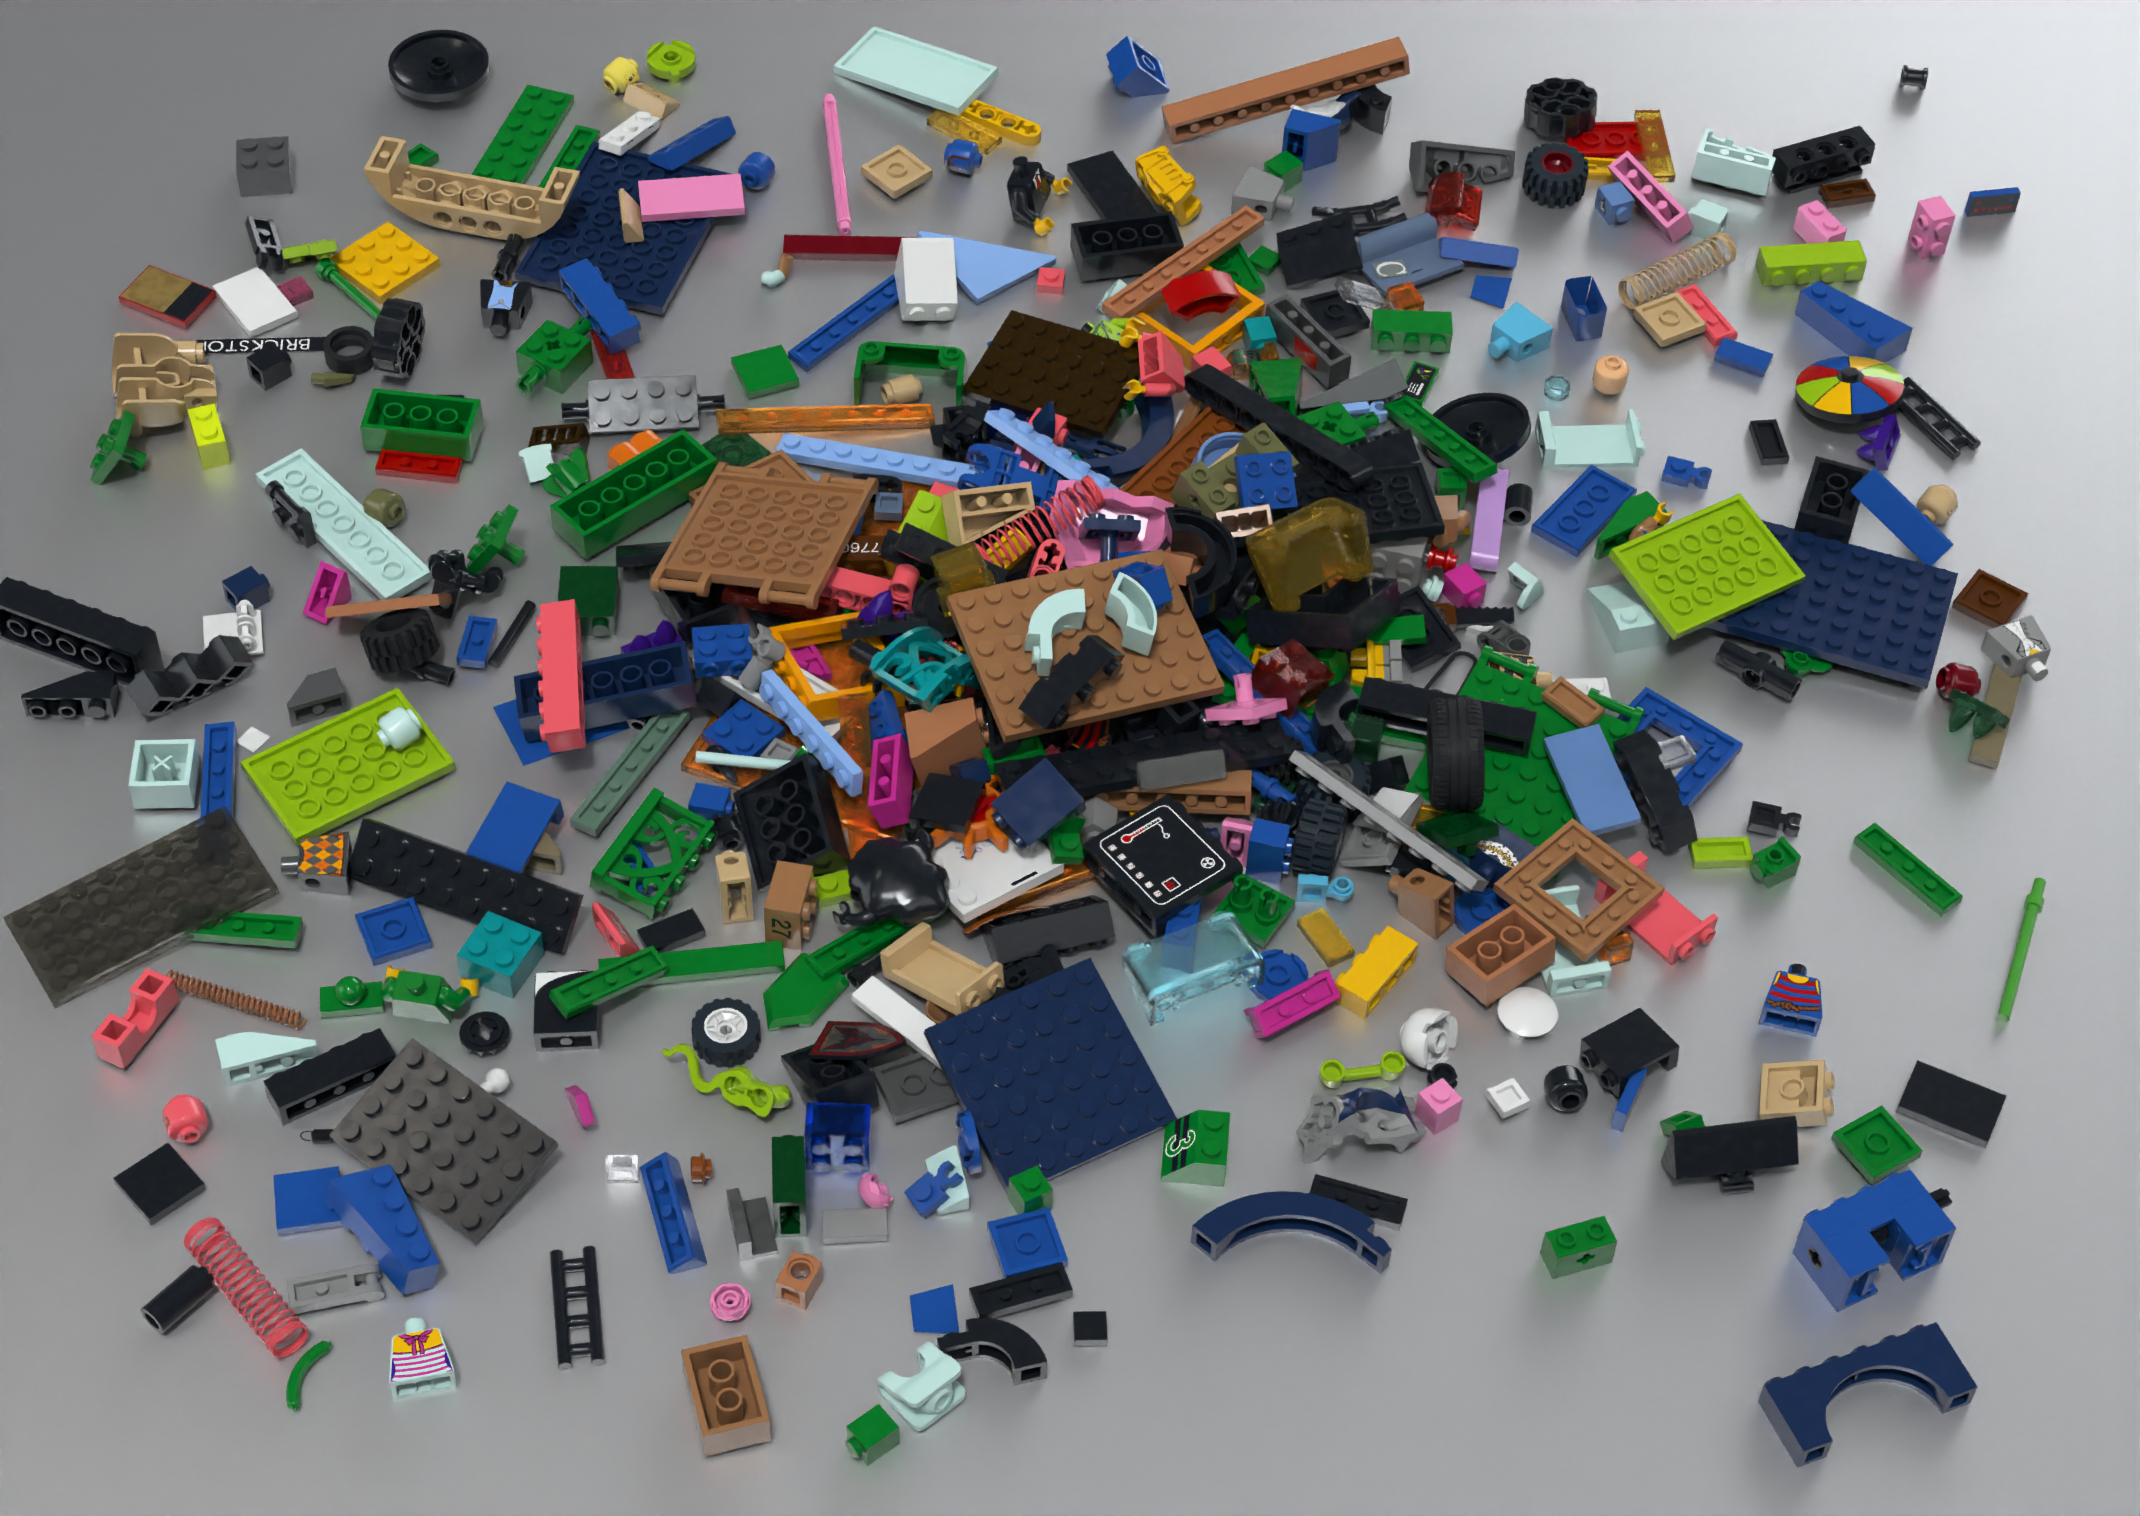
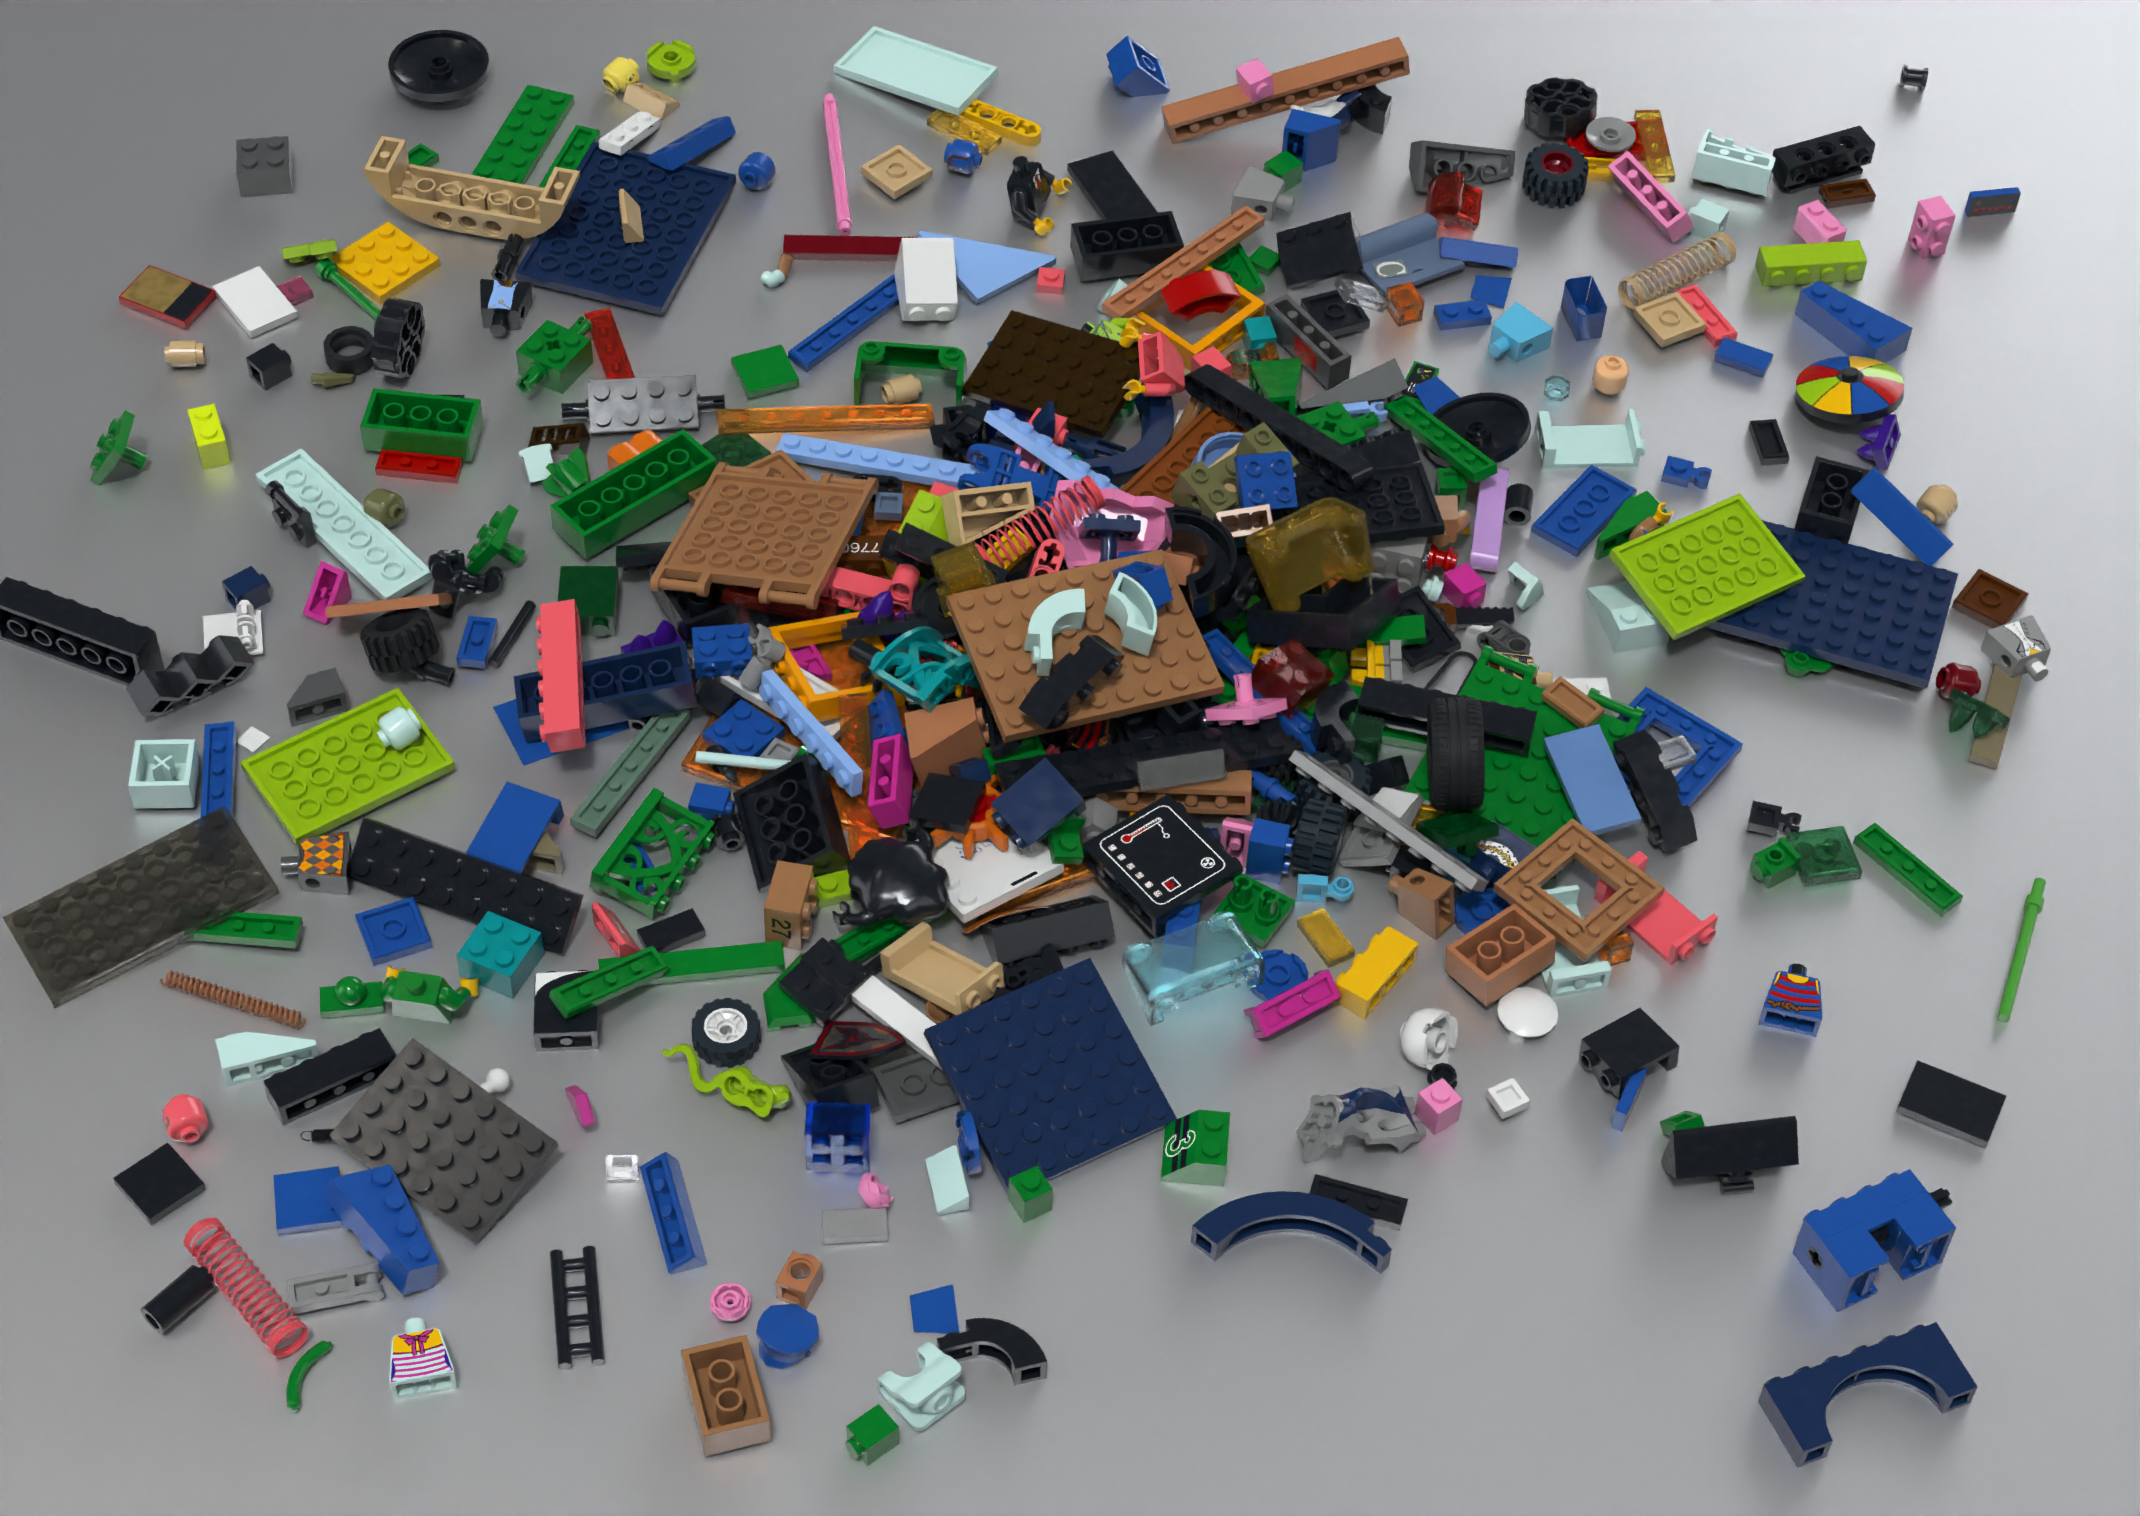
(77, 696): black slope -> none
(151, 1002): coral arch -> none
(156, 382): tan piece -> none
(253, 345): black sticker -> none
(265, 242): black hinge -> none
(491, 1023): black gear -> none
(600, 305): blue brick -> none
(691, 197): bright pink tile -> none
(700, 1168): dark orange plate -> none
(734, 873): tan torso -> none
(751, 1226): flat silver panel -> none
(786, 1335): none -> blue hat
(789, 1186): dark green brick -> none
(823, 980): none -> black plate
(930, 1191): blue plate -> none
(1021, 1292): black plate -> none
(1026, 1242): blue plate -> none
(1090, 1328): black tile -> none
(1168, 184): yellow piece -> none
(1255, 80): none -> bright pink brick
(1369, 211): black piece -> none
(1390, 1068): lime bar -> none
(1411, 330): green brick -> none
(1434, 394): none -> blue sticker
(1462, 314): none -> blue plate
(1565, 1088): black head -> none
(1578, 1247): green brick -> none
(1610, 134): none -> light grey dish
(1614, 203): medium blue brick -> none
(1720, 852): lime tile -> none
(1758, 670): black piece -> none
(1797, 1091): tan plate -> none
(1825, 856): none -> clear green plate
(1876, 1144): green plate -> none
(1933, 430): black bar -> none

